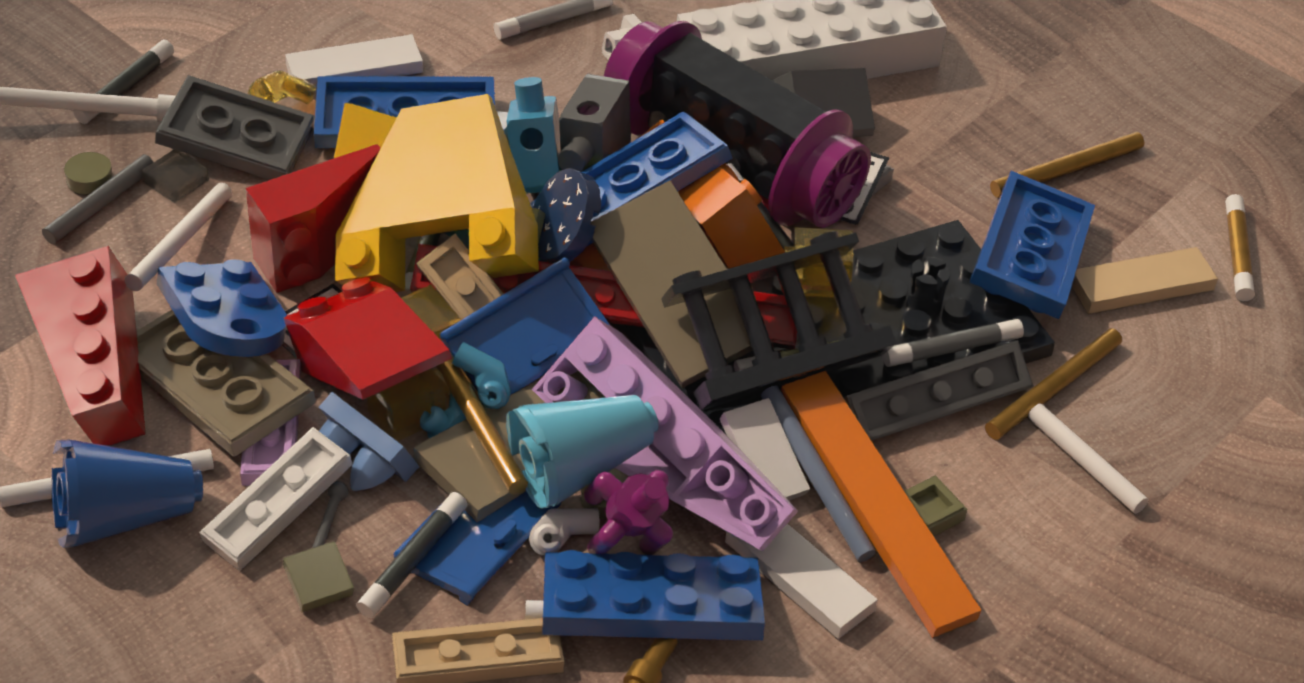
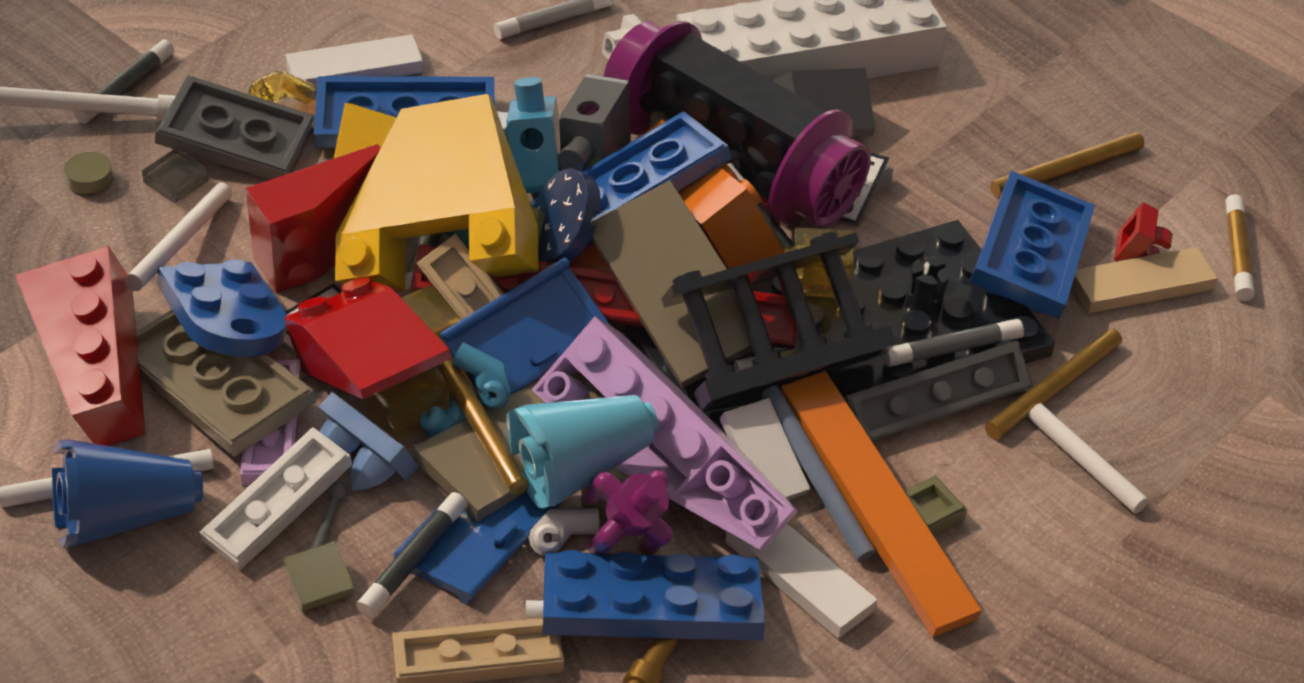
(96, 200): dark grey bar -> none
(1140, 233): none -> red tile

